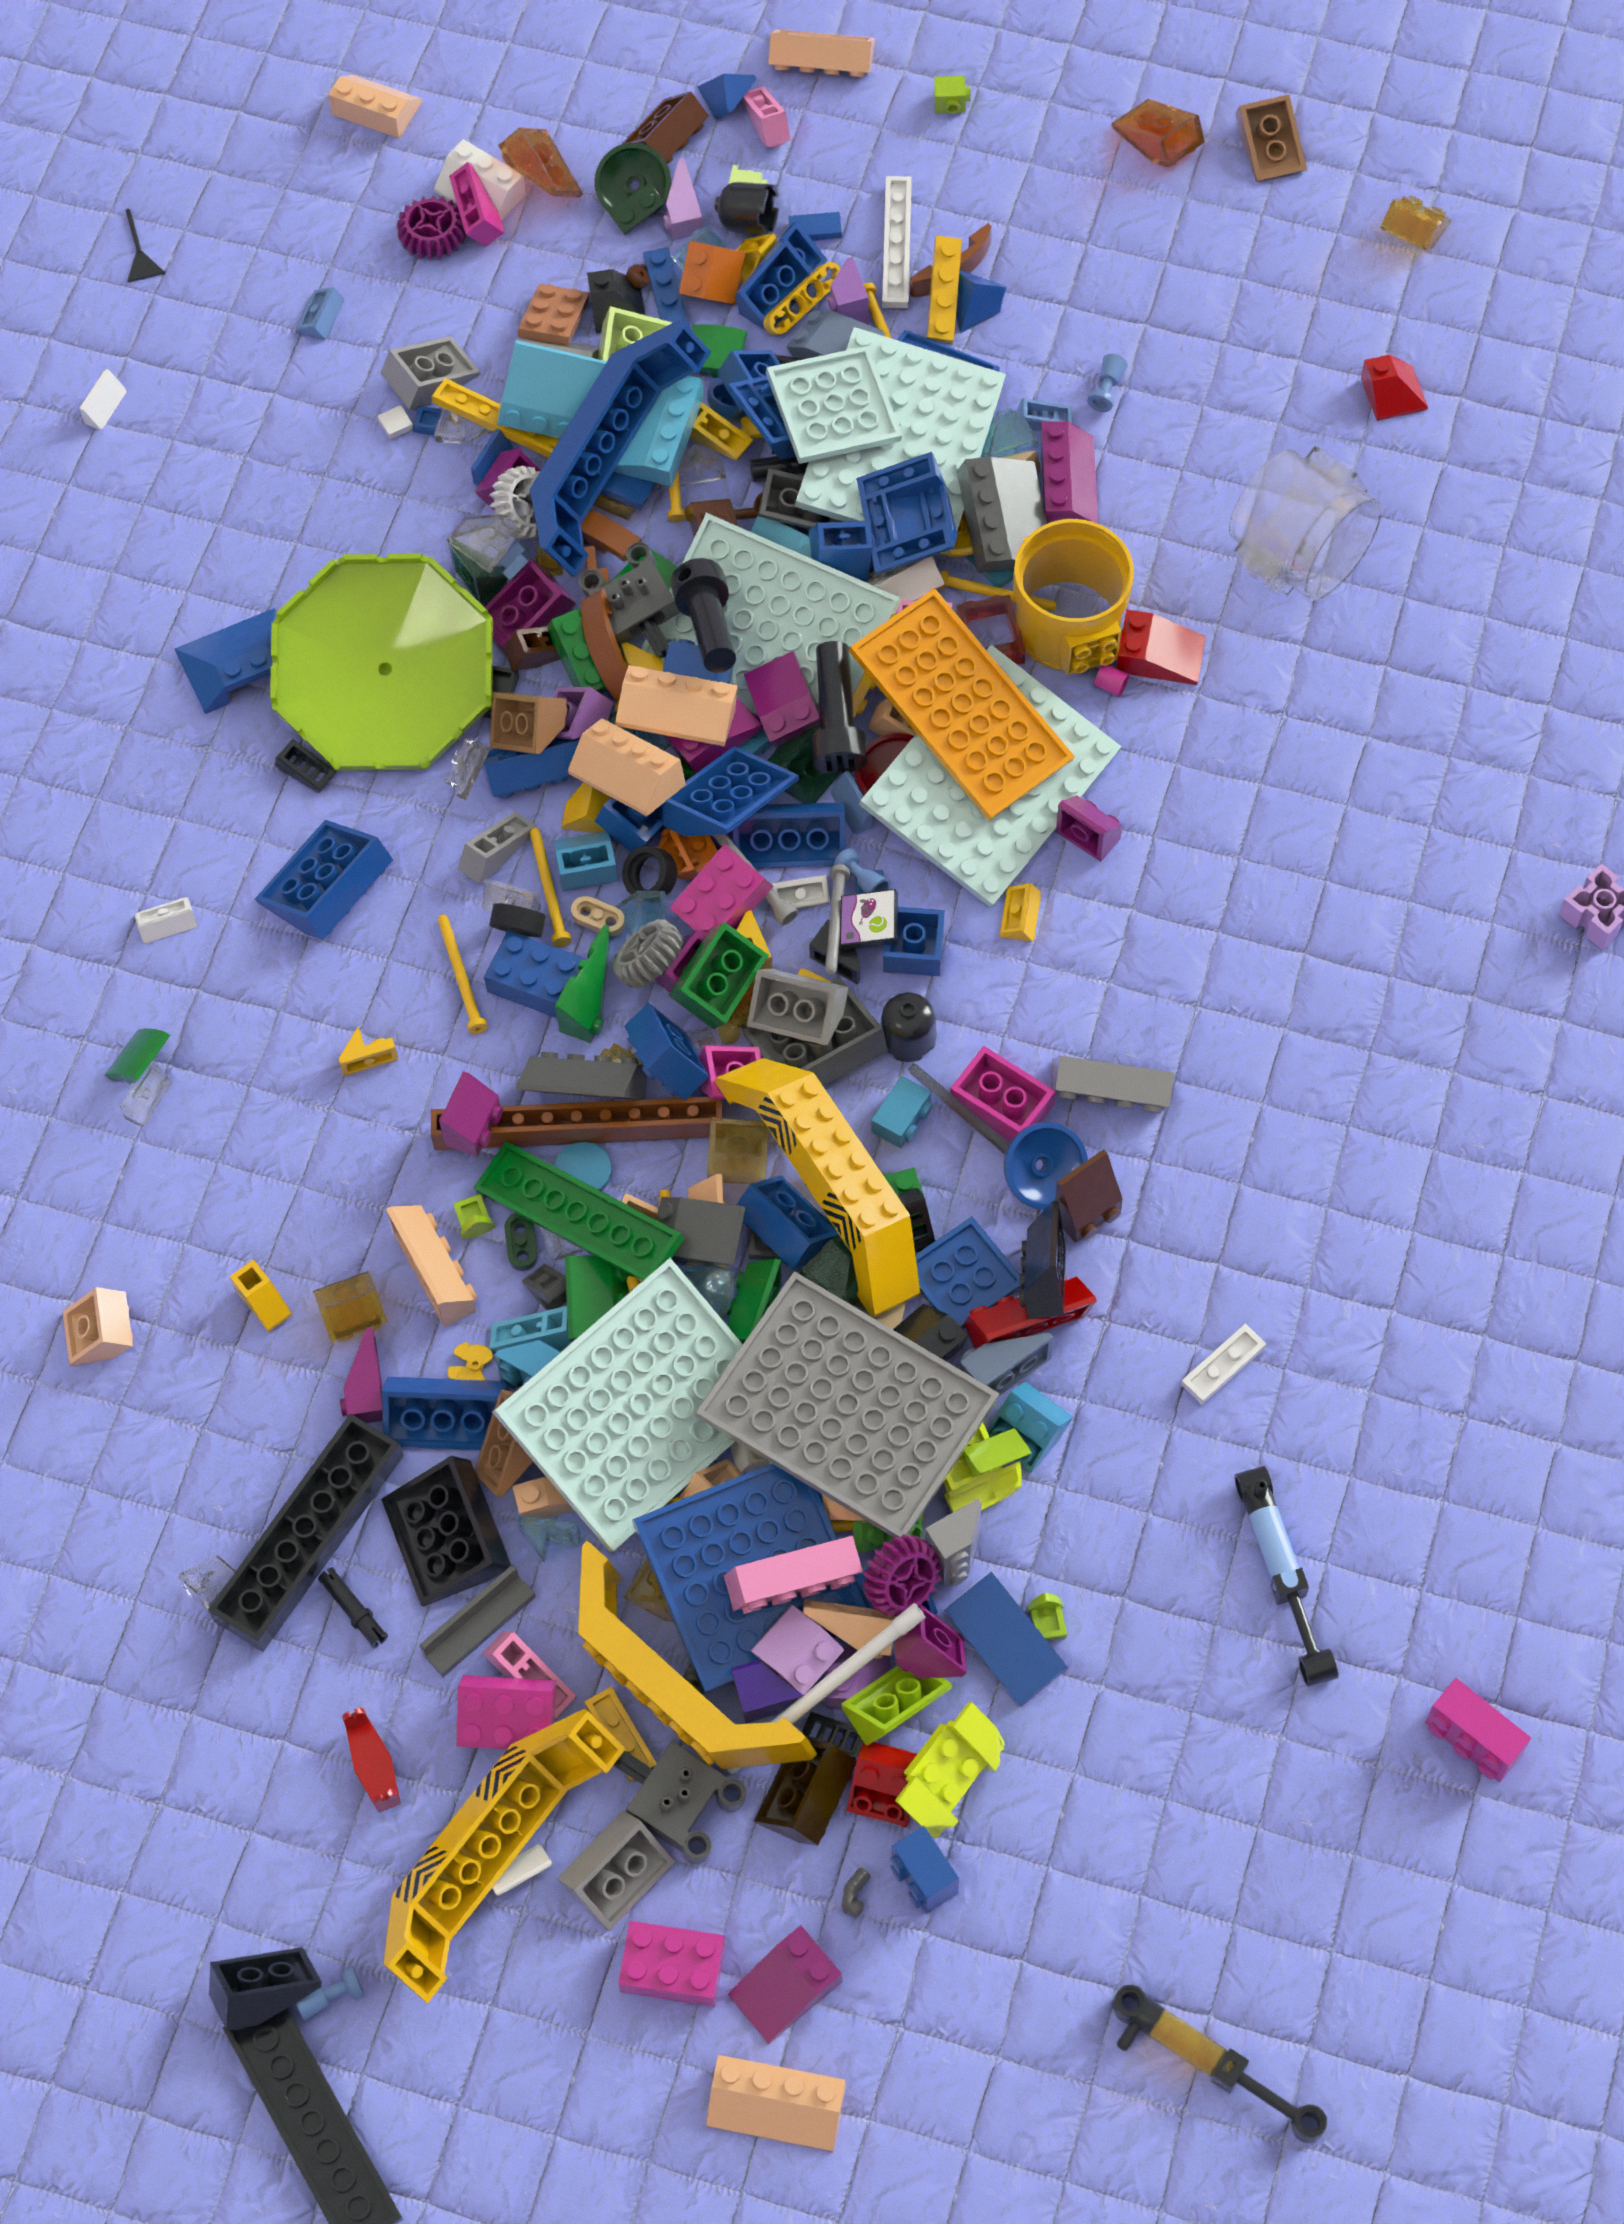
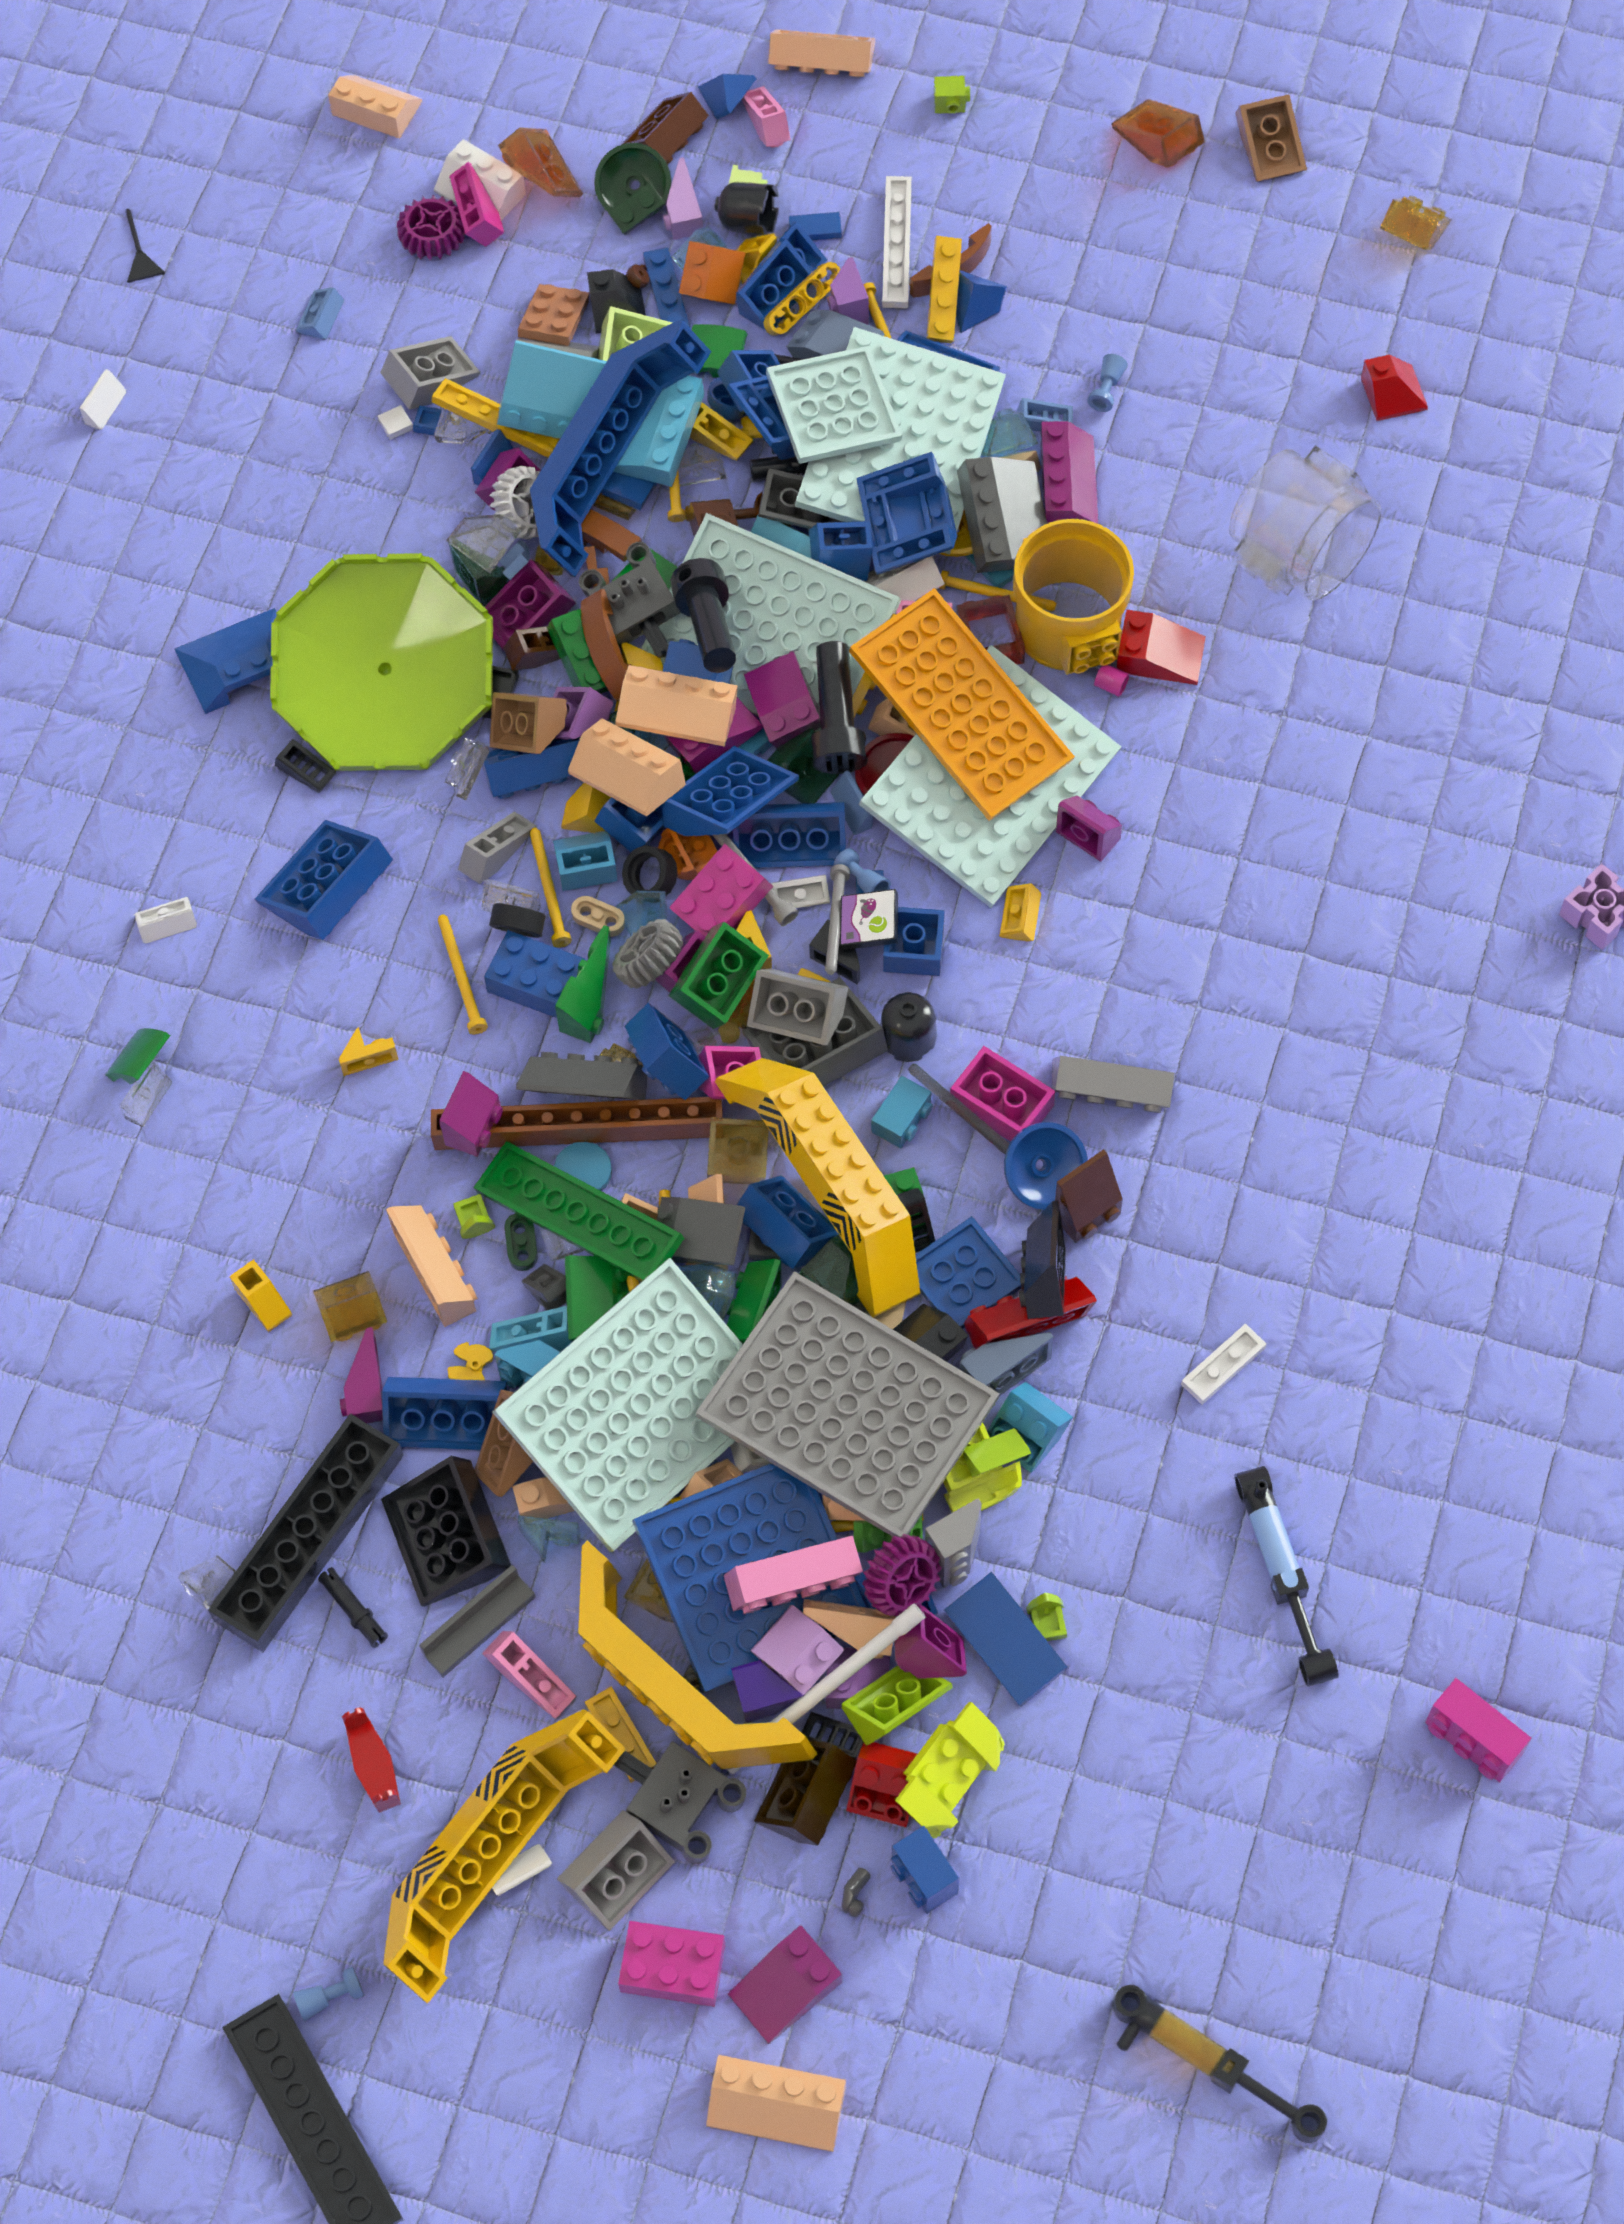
(97, 1326): light nougat slope -> none
(260, 1986): black slope -> none
(502, 1710): dark pink brick -> none

